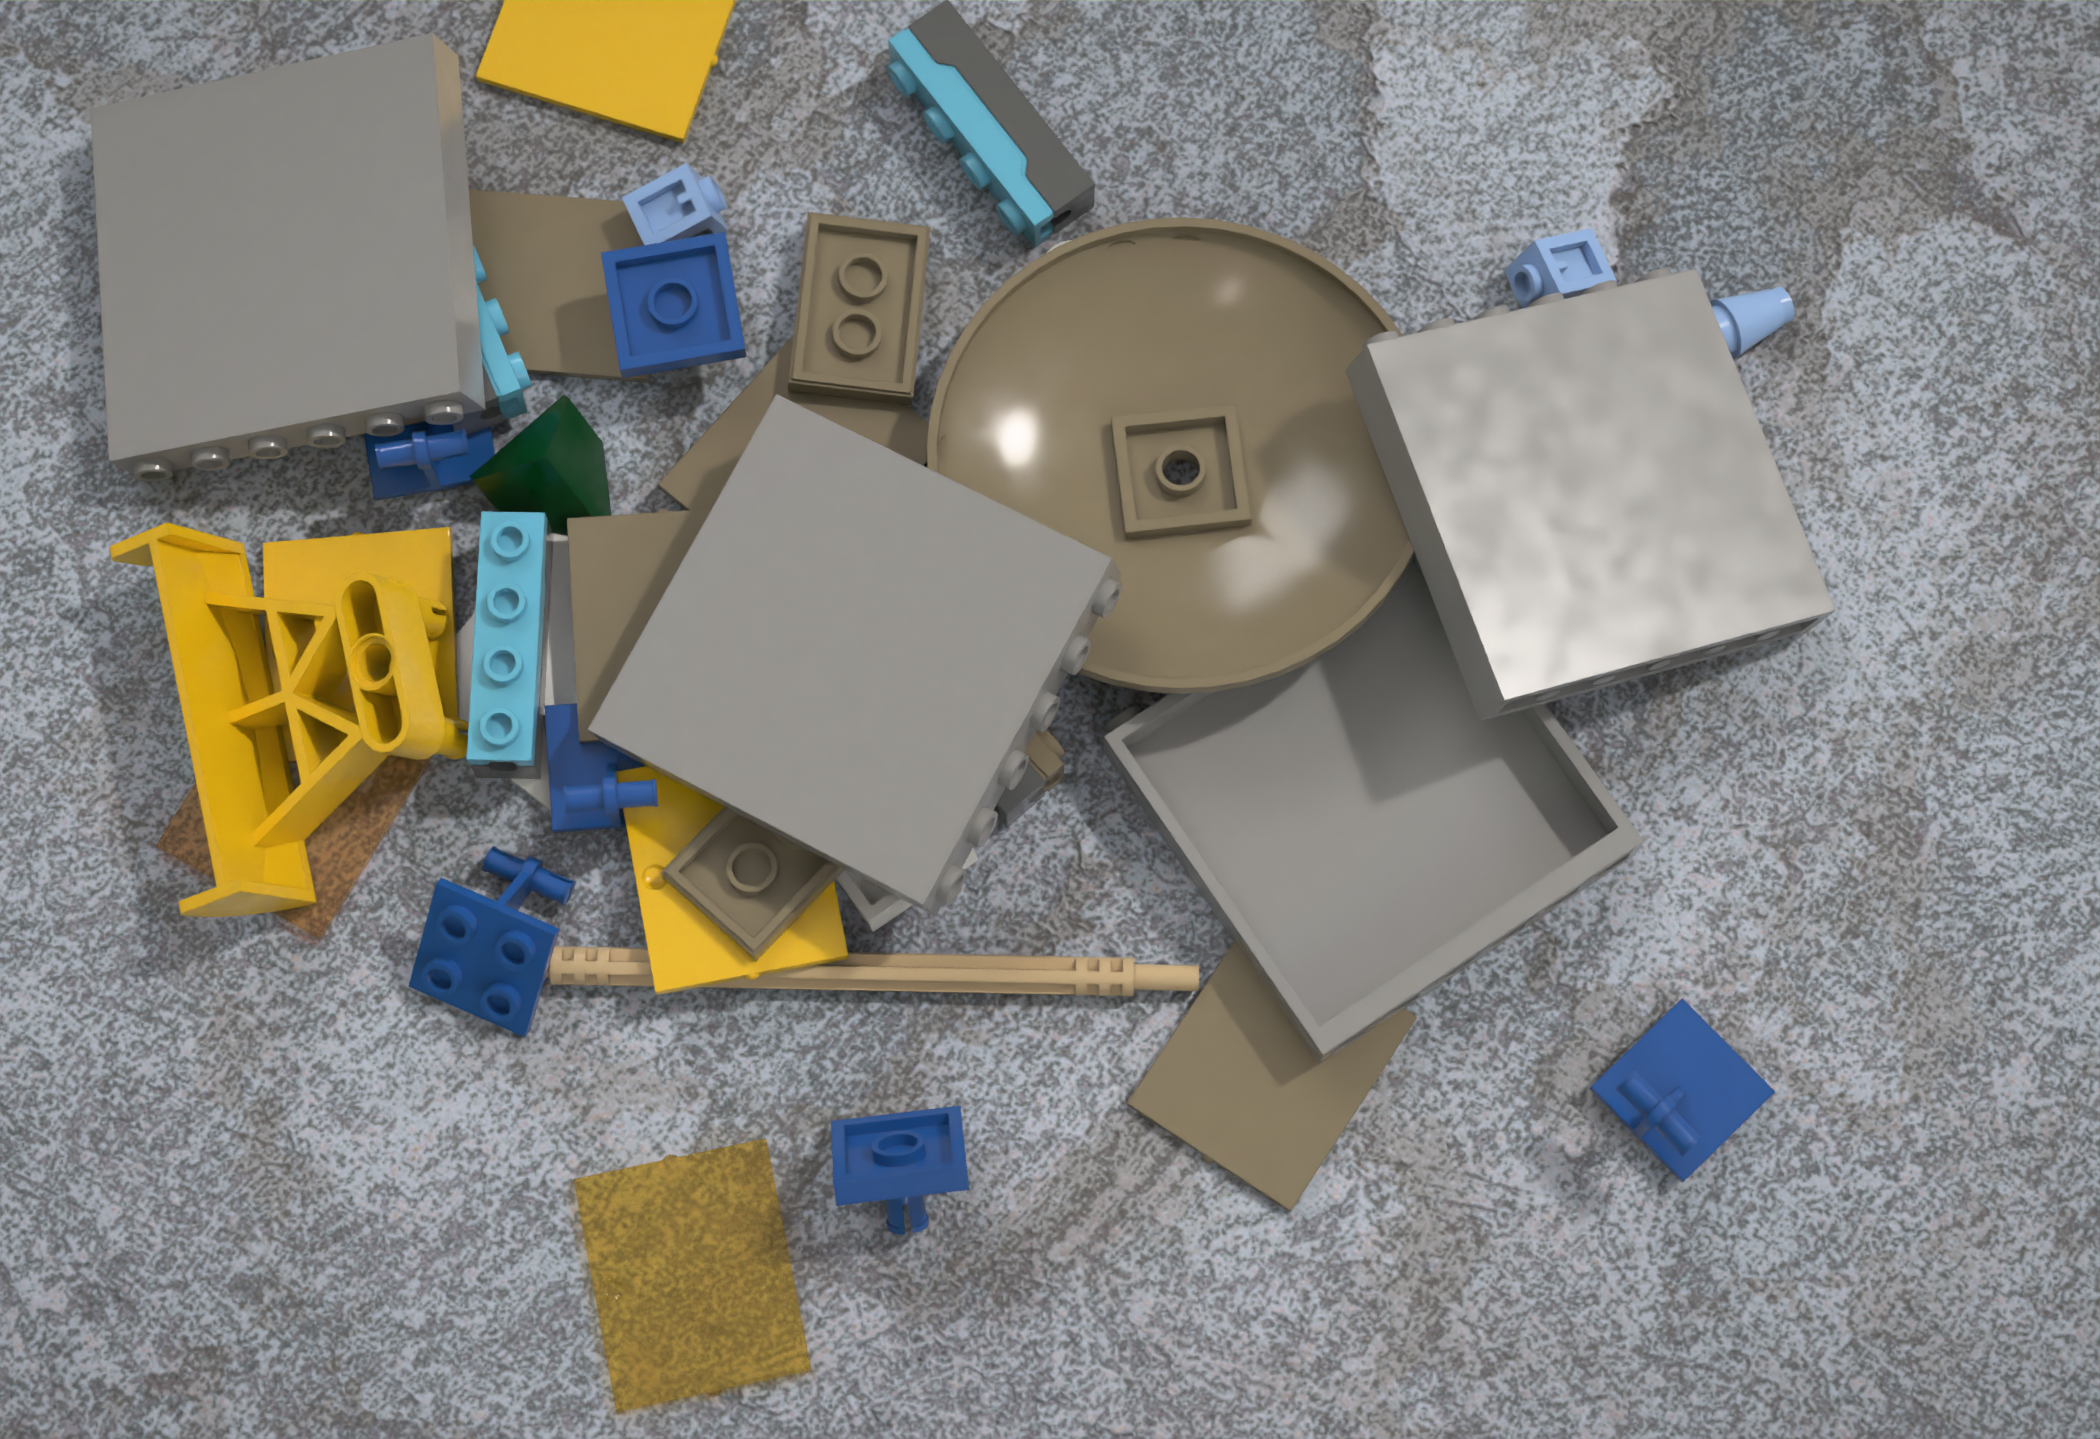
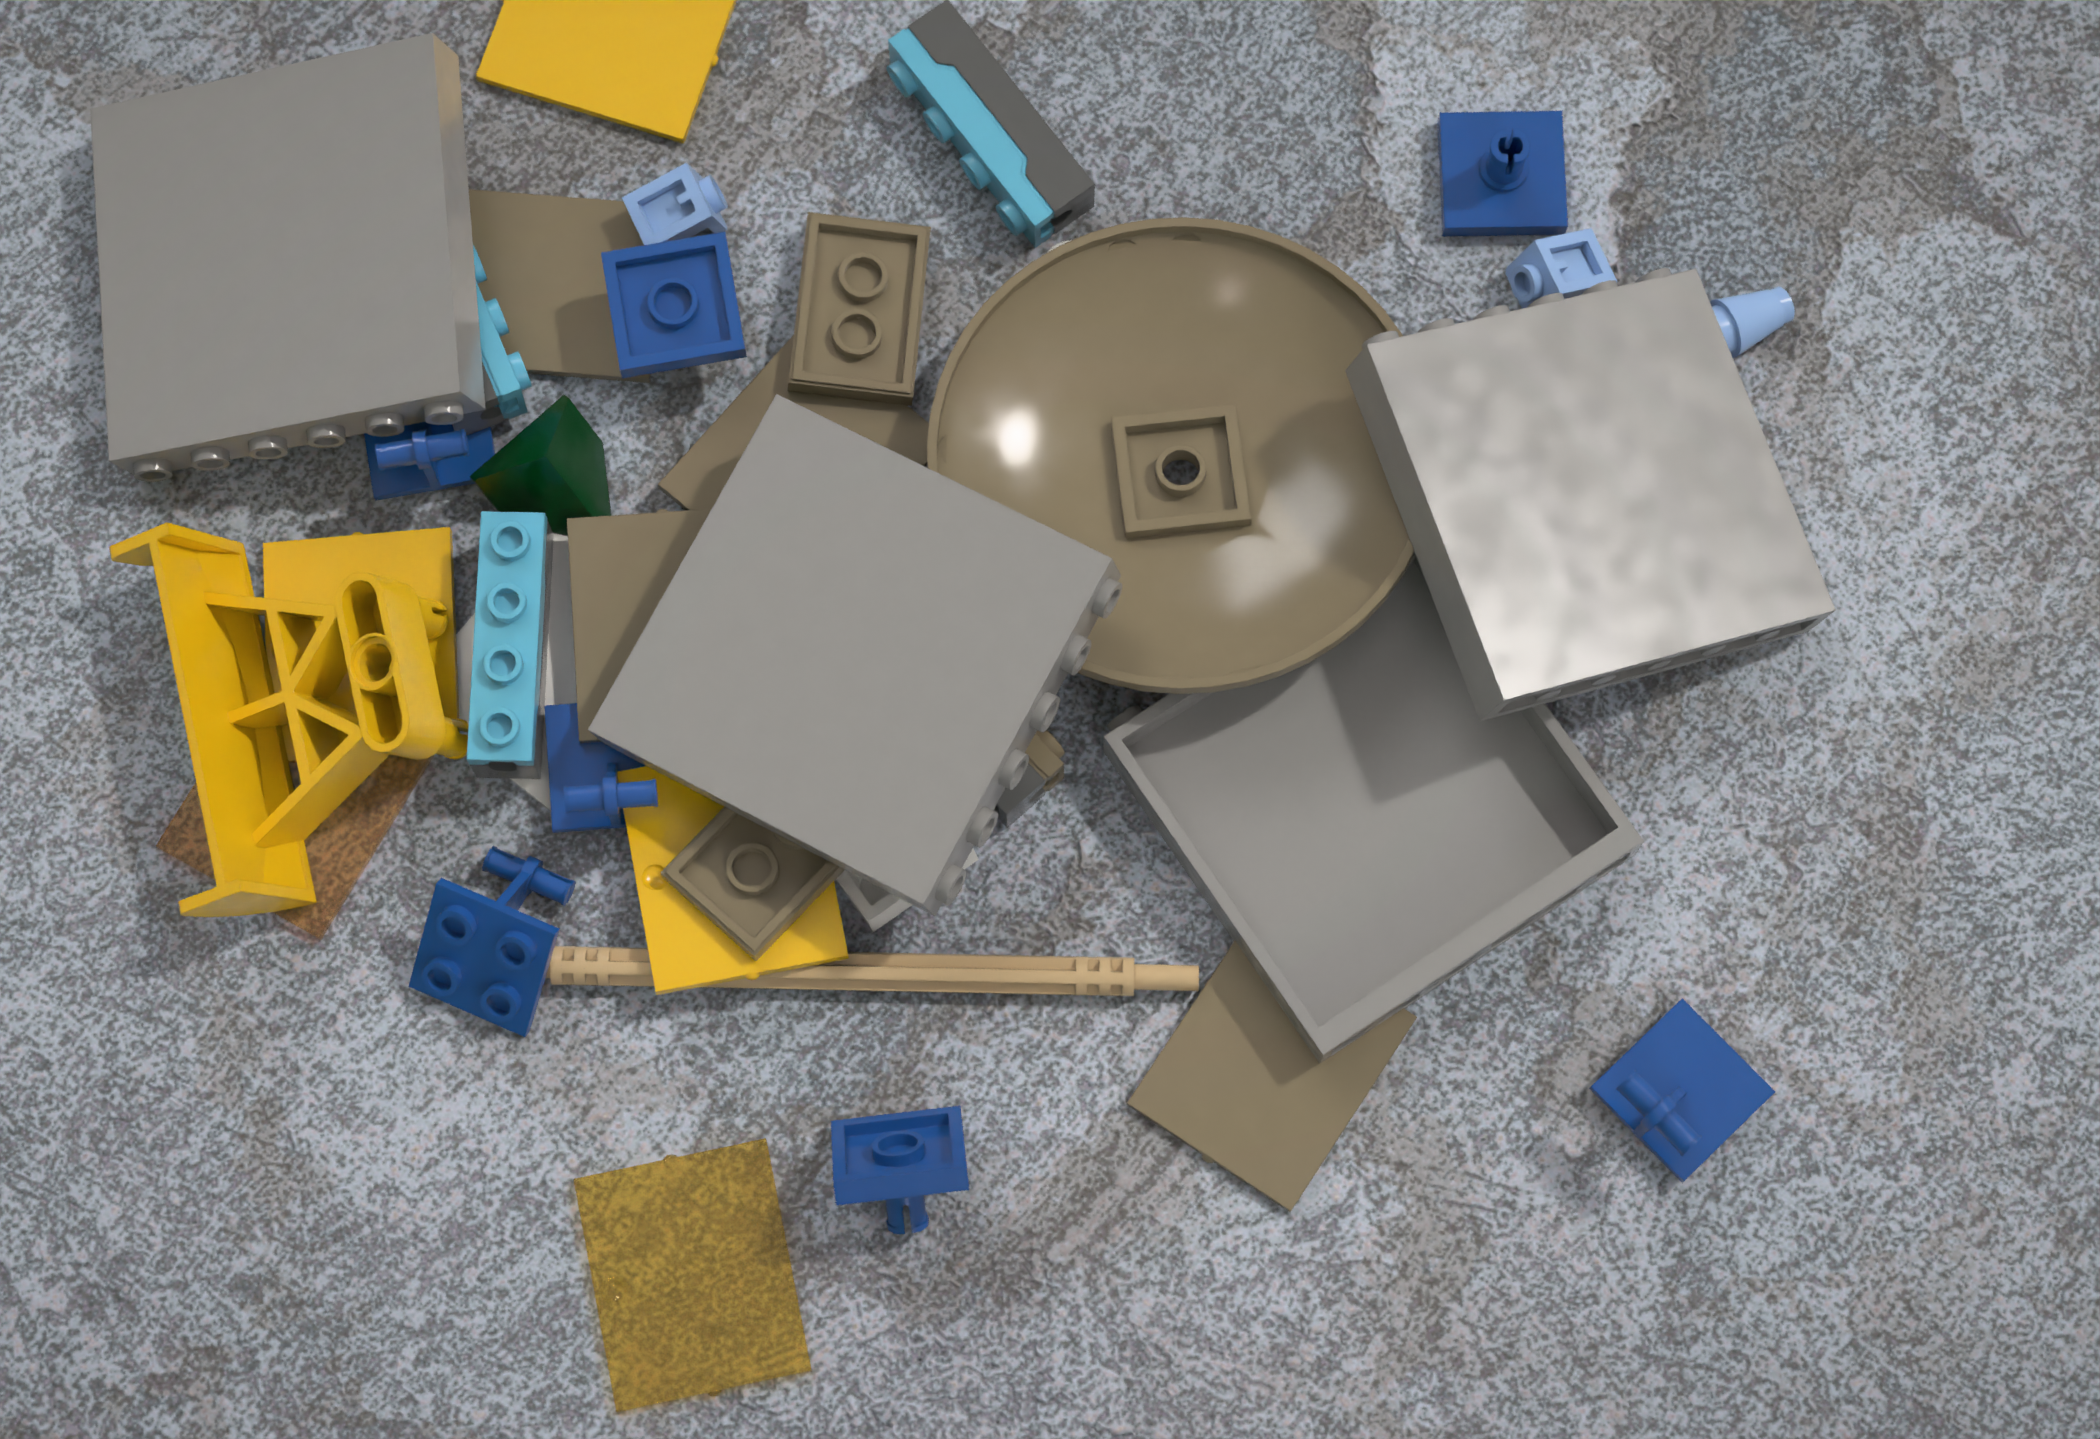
(1502, 173): none -> blue tile

